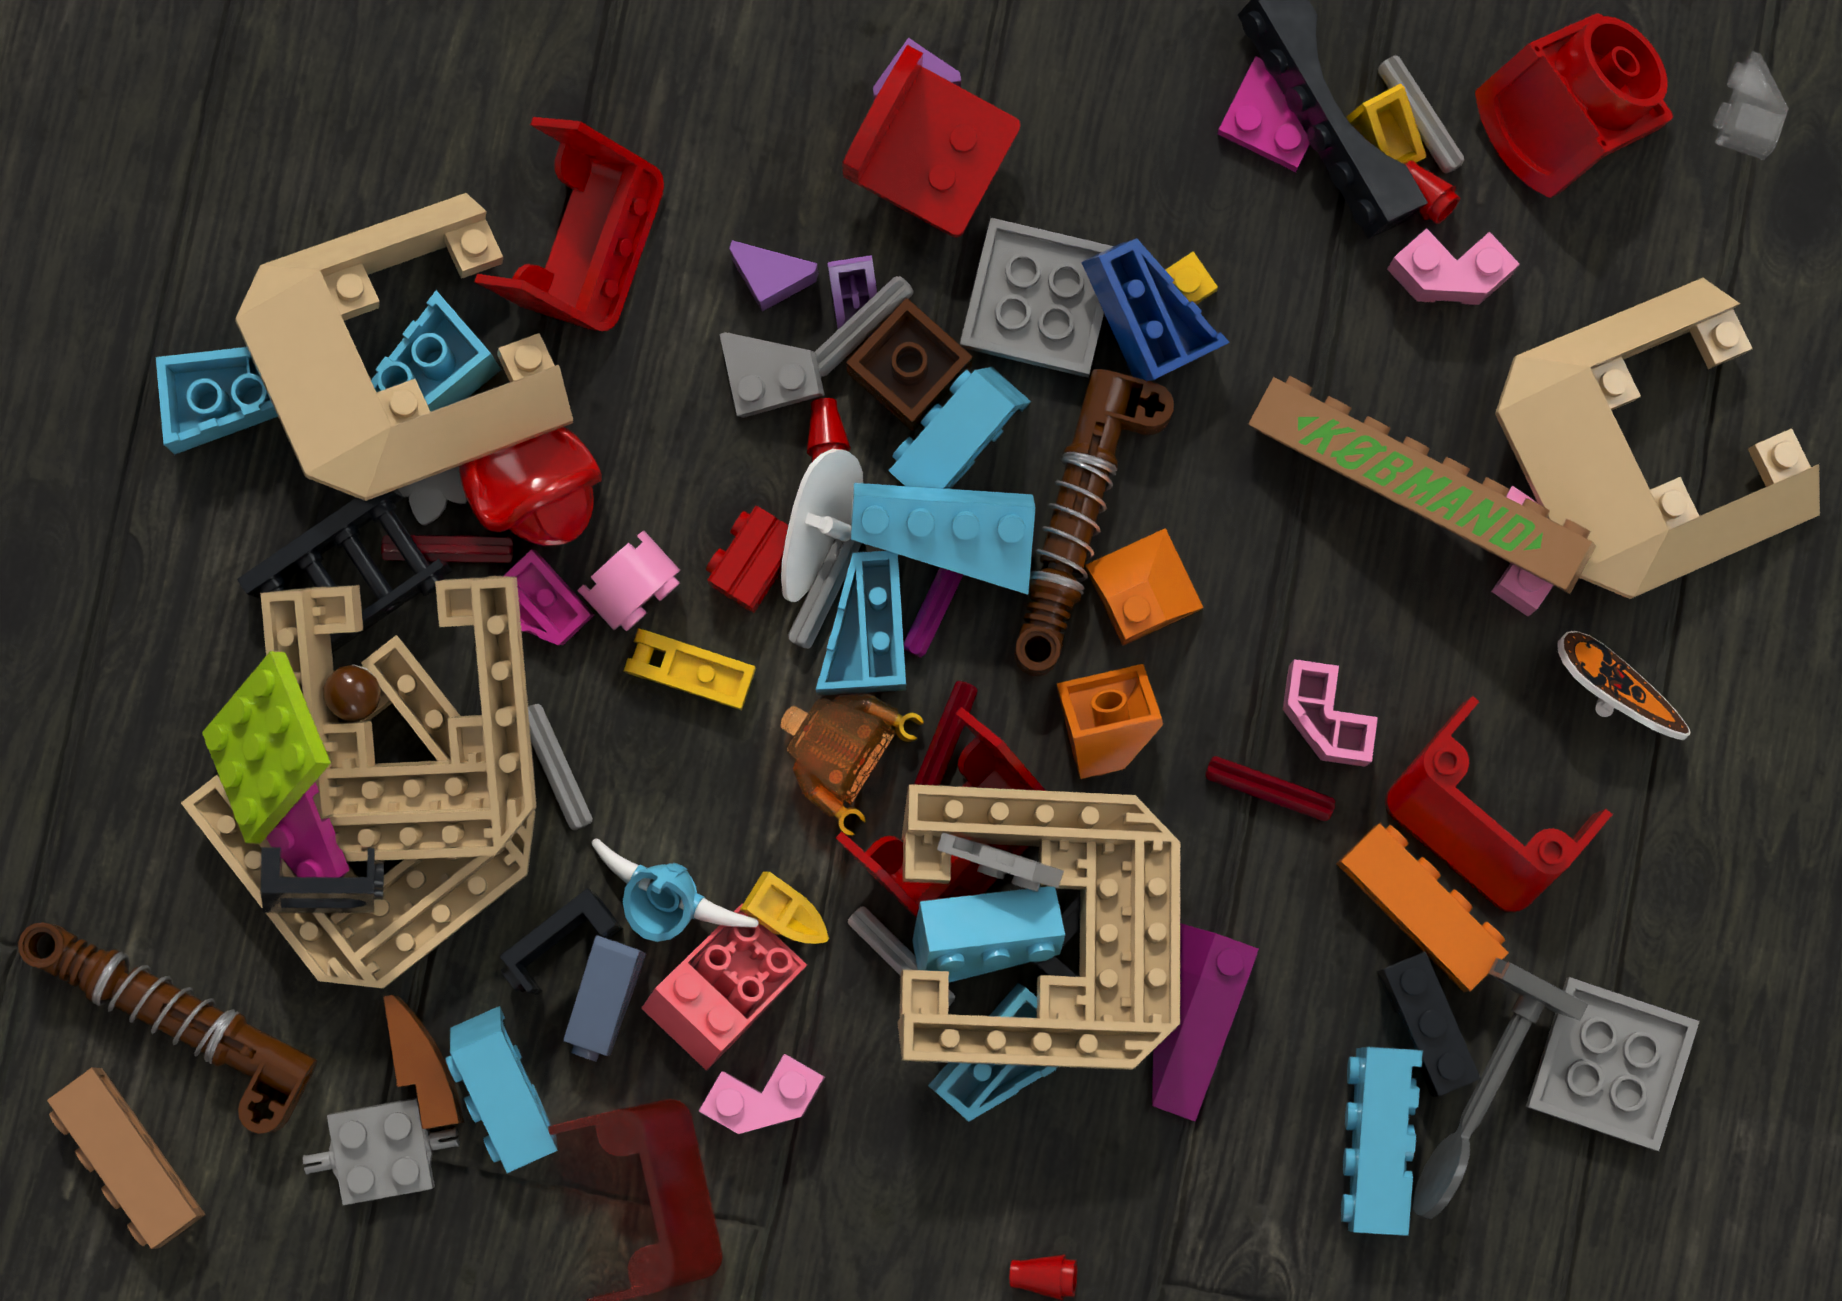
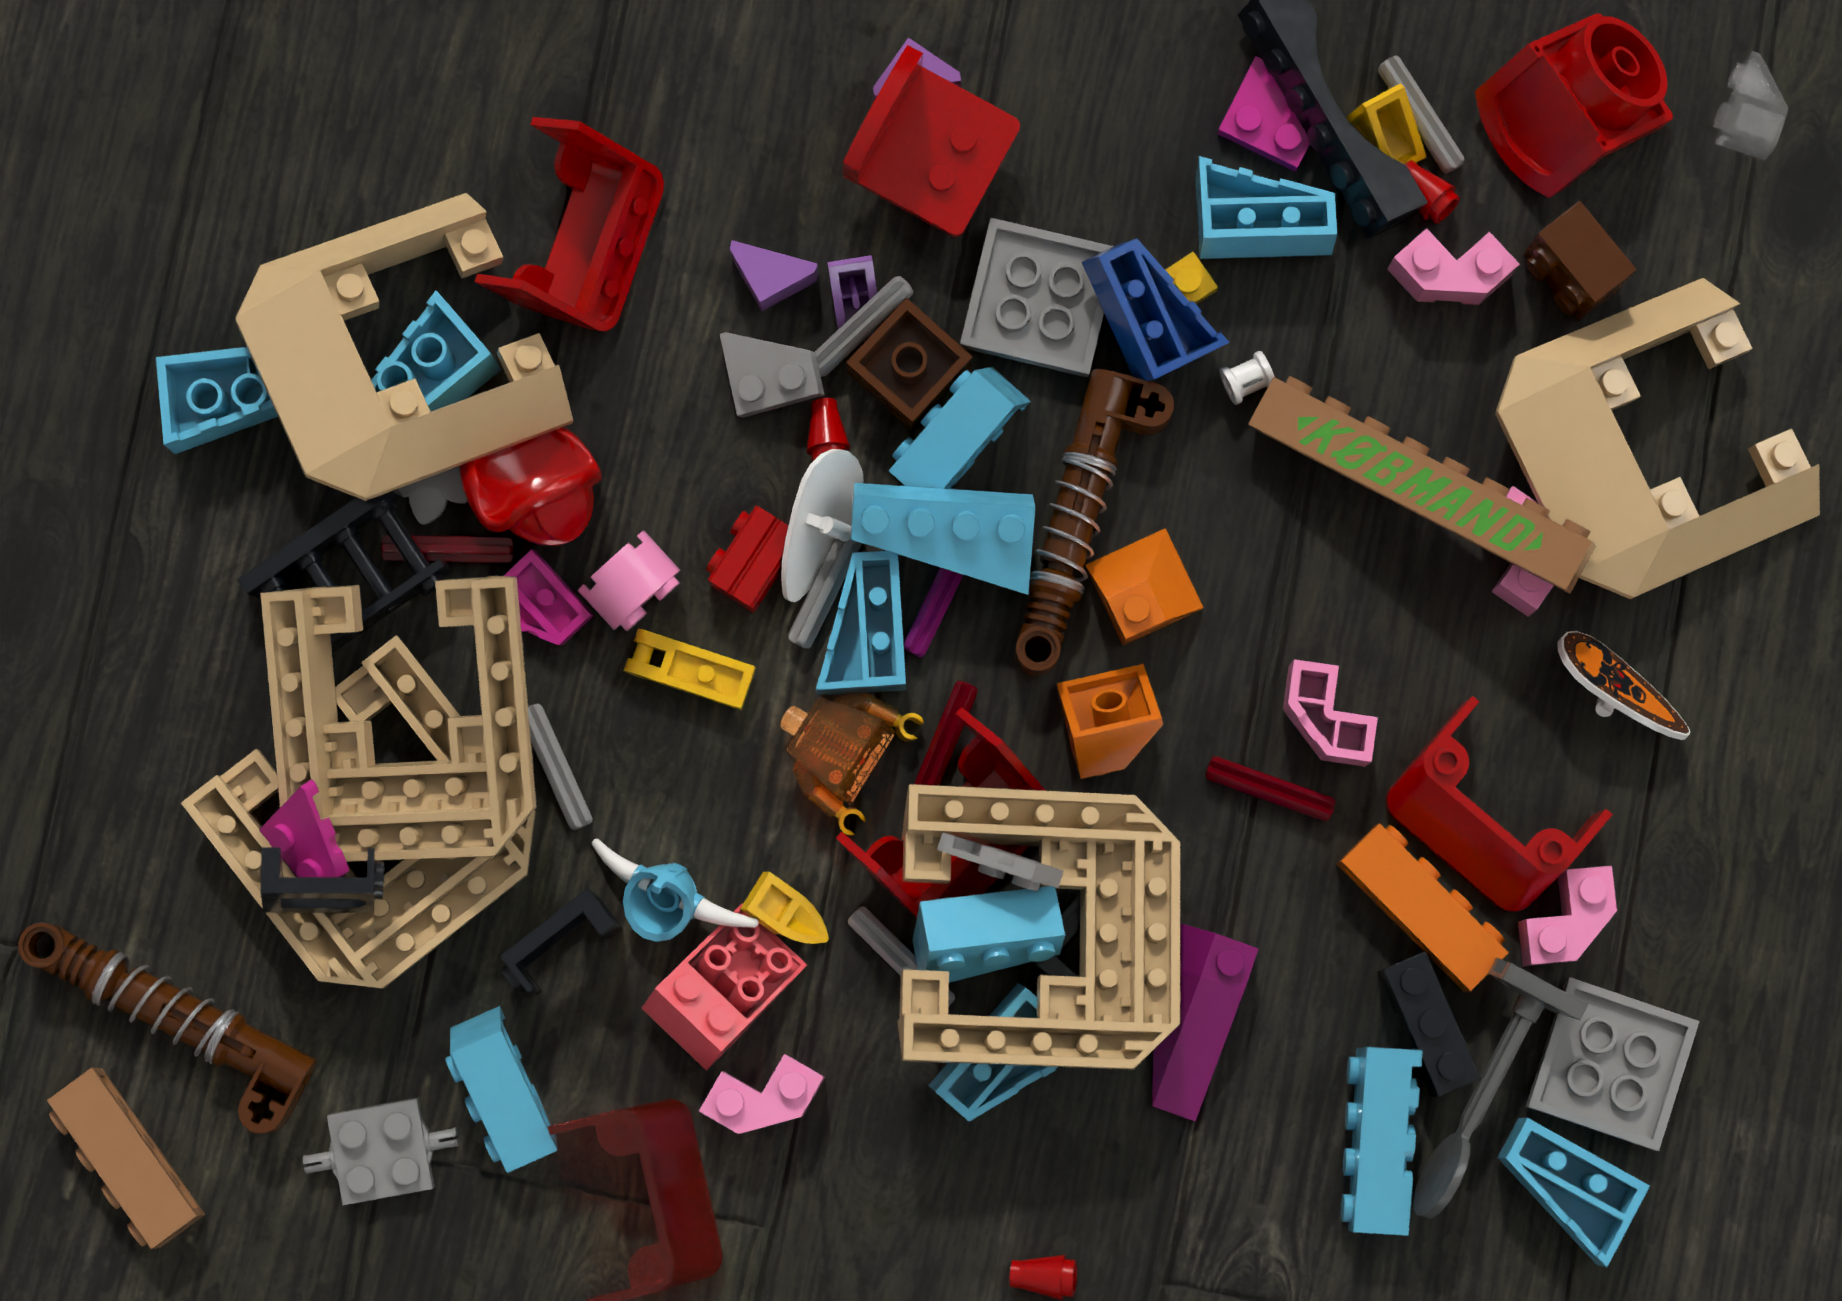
(266, 747): lime plate -> none
(352, 693): reddish brown piece -> none
(421, 1064): dark orange slope -> none
(603, 997): sand blue slope -> none
(1246, 377): none -> white bush
(1260, 216): none -> medium azure wedge
(1575, 1187): none -> medium azure wedge
(1578, 262): none -> reddish brown brick
(1586, 907): none -> bright pink brick

